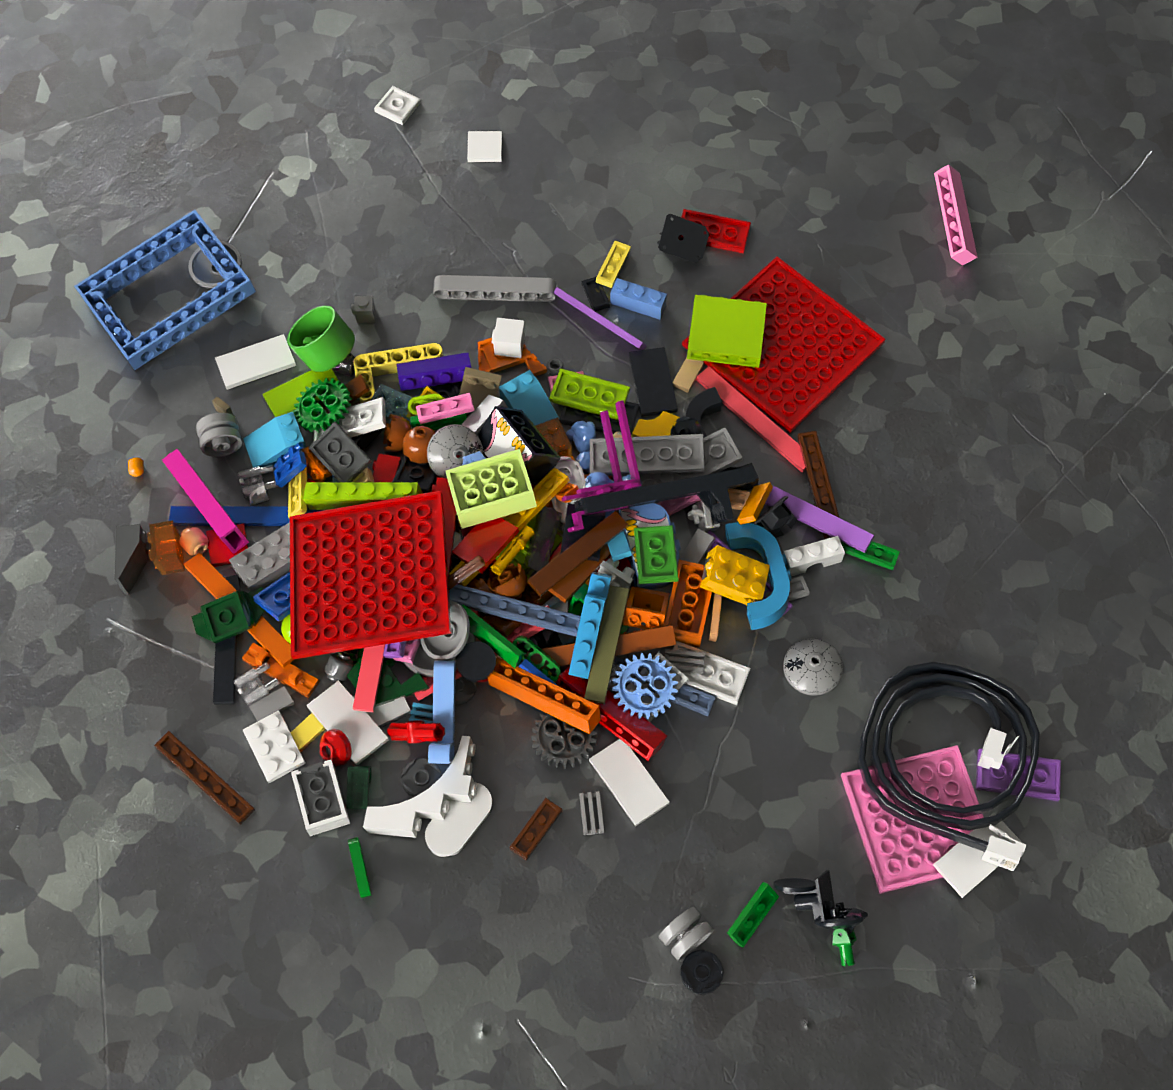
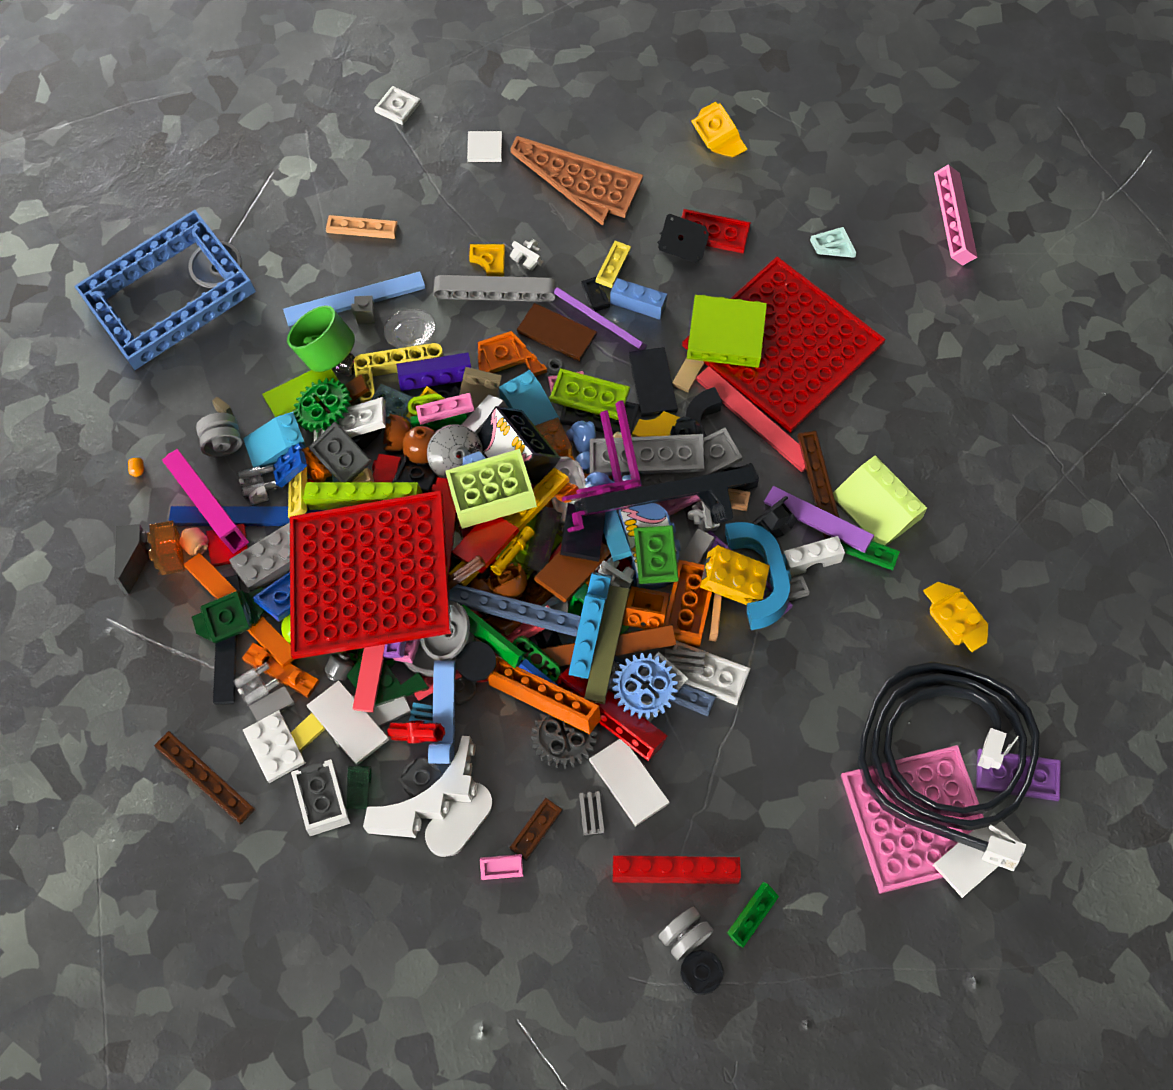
(255, 361): white tile -> none
(339, 747): red piece -> none
(343, 301): none -> light blue tile
(359, 867): green beam -> none
(361, 226): none -> light nougat tile
(409, 328): none -> clear piece
(490, 257): none -> yellow tile
(501, 866): none -> bright pink tile
(508, 337): white head -> none
(520, 251): none -> white hips
(556, 332): none -> reddish brown tile
(577, 553): reddish brown tile -> none
(584, 181): none -> nougat wing
(676, 869): none -> red brick
(718, 131): none -> yellow piece
(754, 503): light orange tile -> none
(811, 677): light grey dish -> none
(819, 897): black piece -> none
(833, 243): none -> light aqua wing
(879, 502): none -> yellowish green slope
(957, 616): none -> yellow piece

